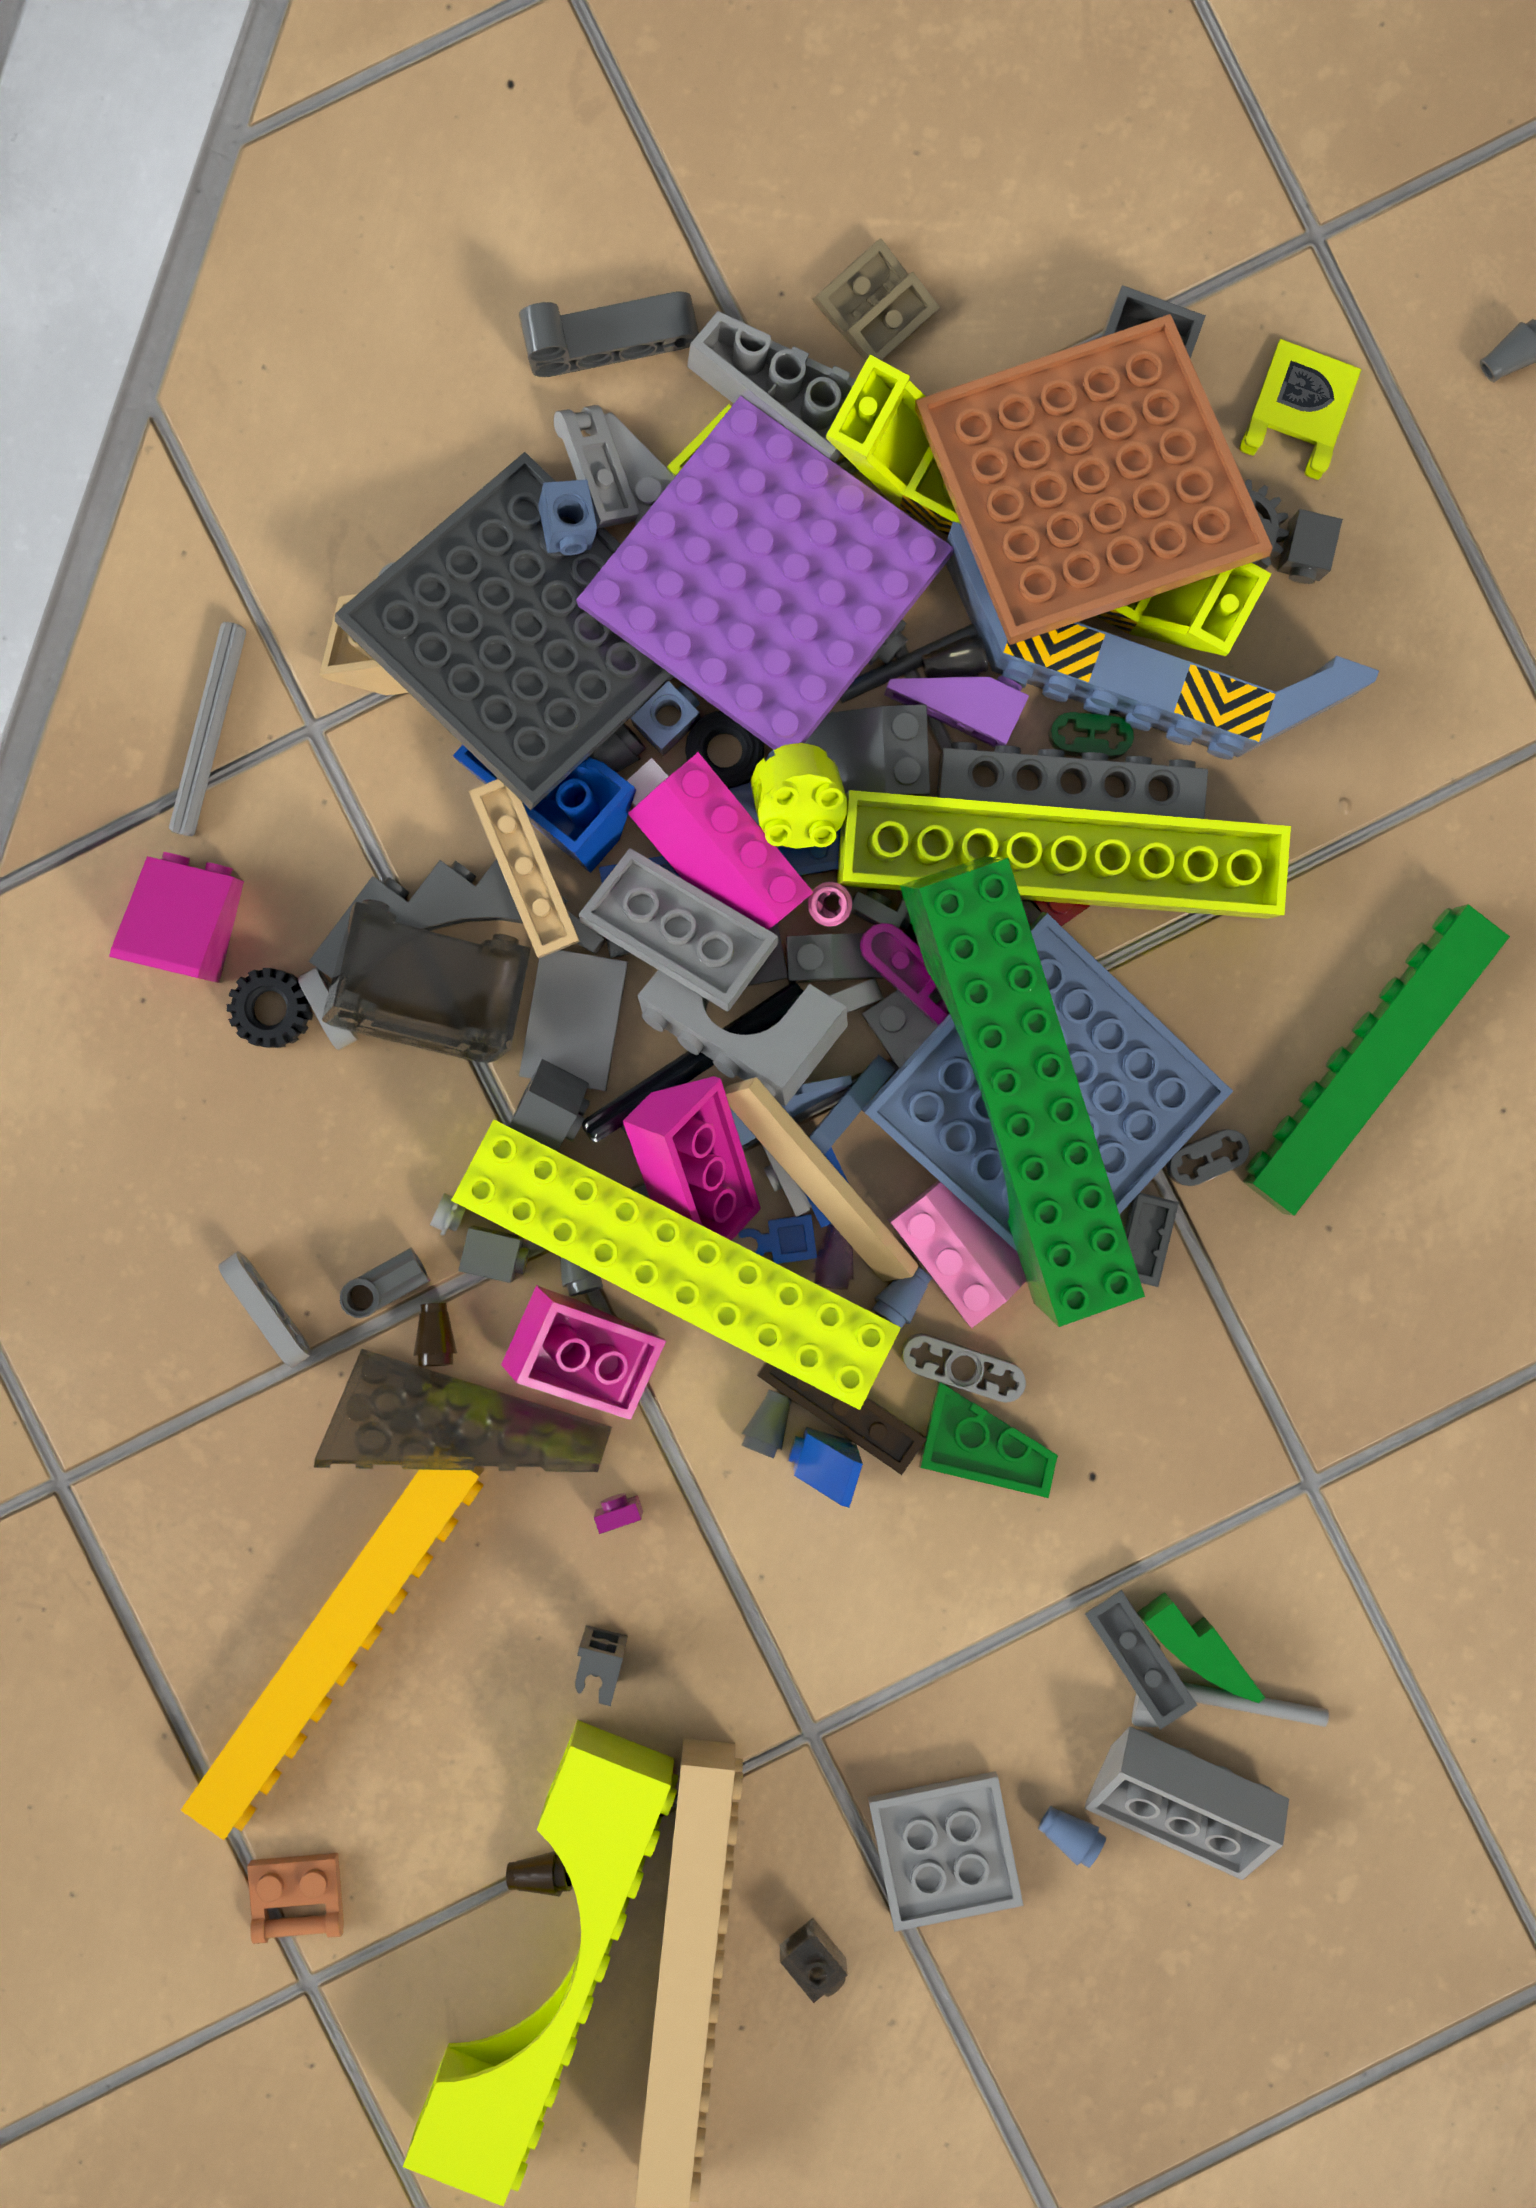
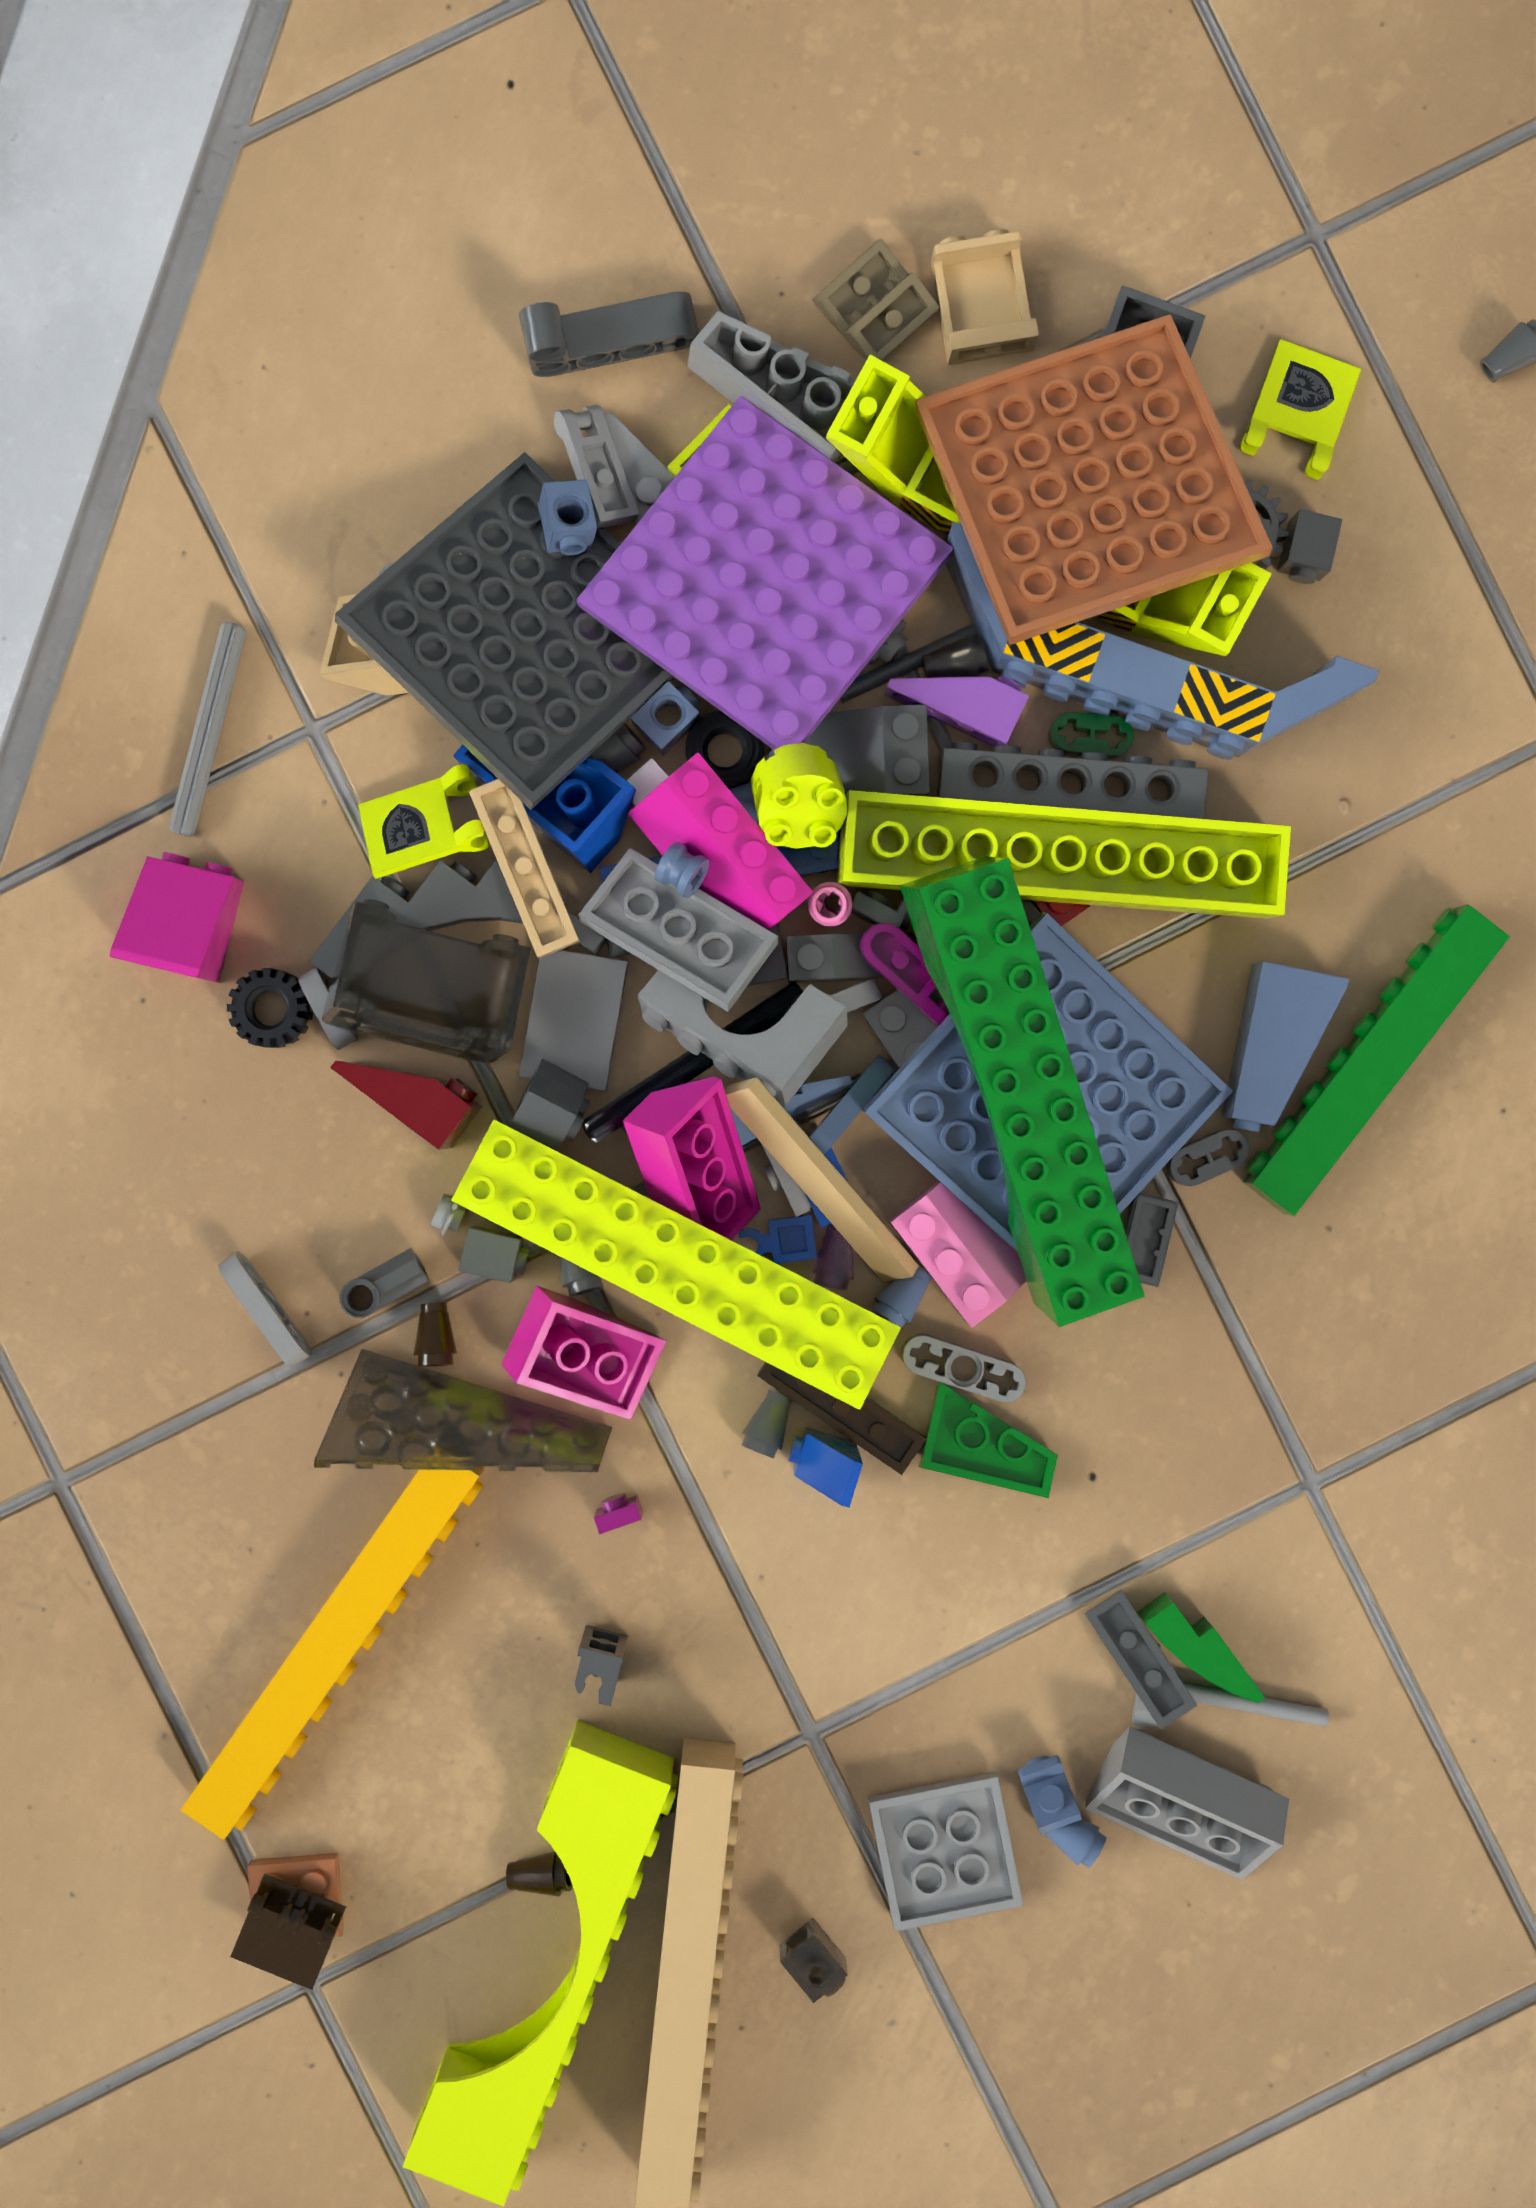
(288, 1931): none -> dark brown hinge
(418, 824): none -> neon yellow flag
(427, 1105): none -> dark red slope
(682, 869): none -> sand blue wheel
(982, 297): none -> tan panel
(1049, 1793): none -> sand blue bracket
(1276, 1037): none -> sand blue slope

